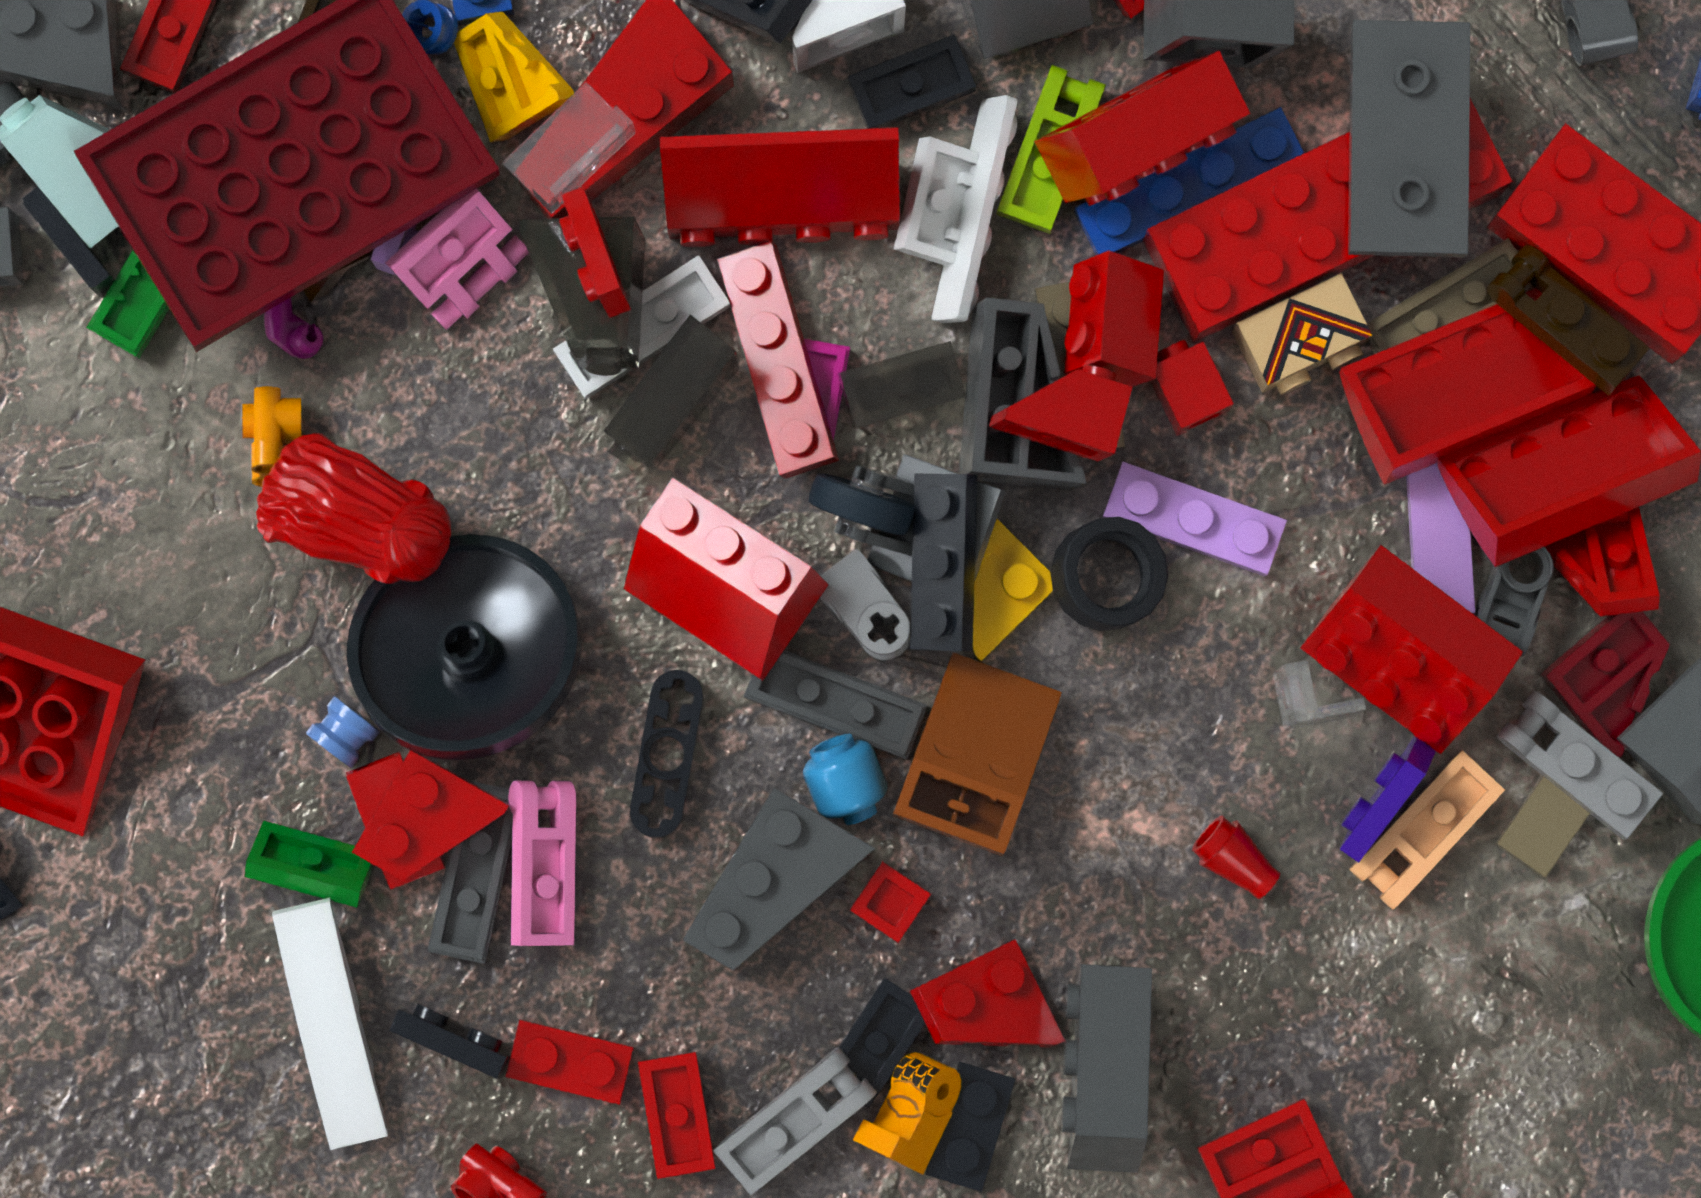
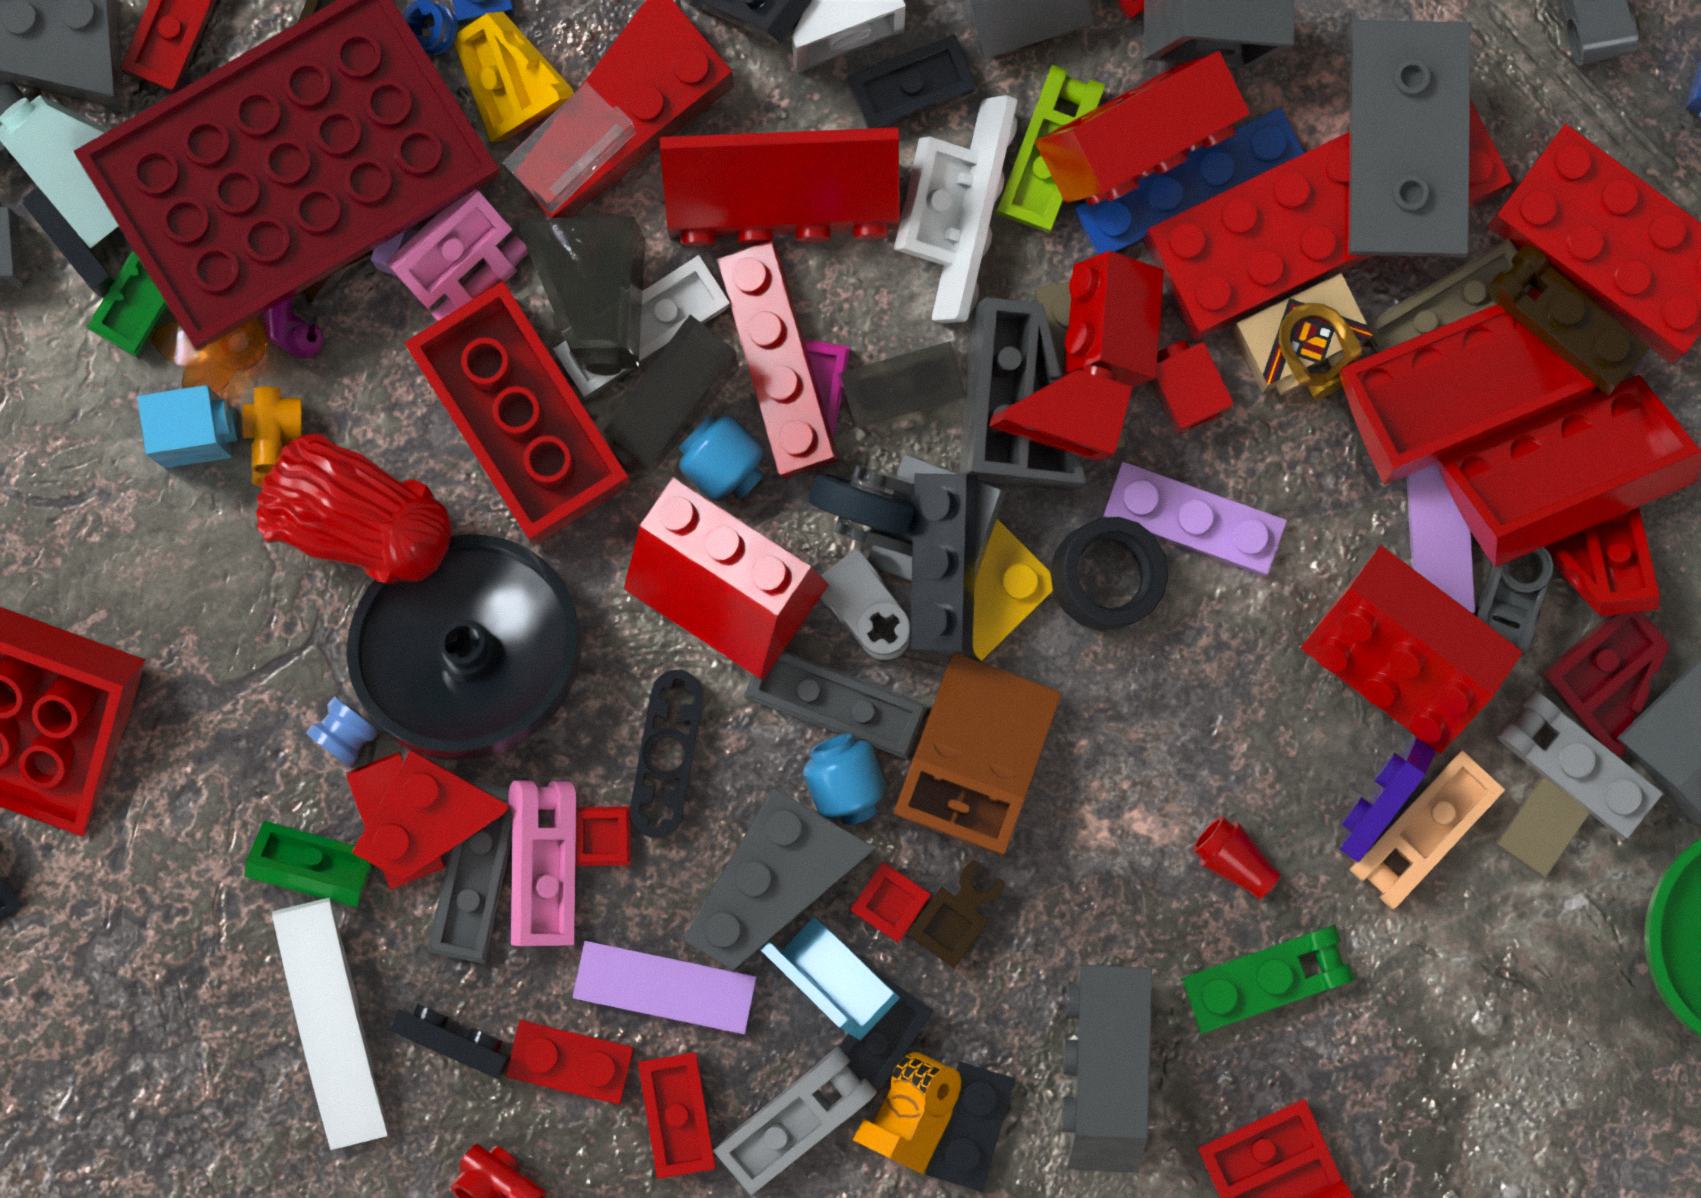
(187, 426): none -> medium azure brick
(216, 362): none -> clear orange plate
(518, 413): none -> red brick
(584, 232): red plate -> none
(603, 836): none -> red tile
(664, 987): none -> lavender tile
(721, 458): none -> dark azure head
(834, 978): none -> panel
(951, 921): none -> dark brown plate
(988, 1003): red wing -> none
(1264, 980): none -> green plate
(1298, 699): clear panel -> none
(1319, 383): none -> pearl gold piece

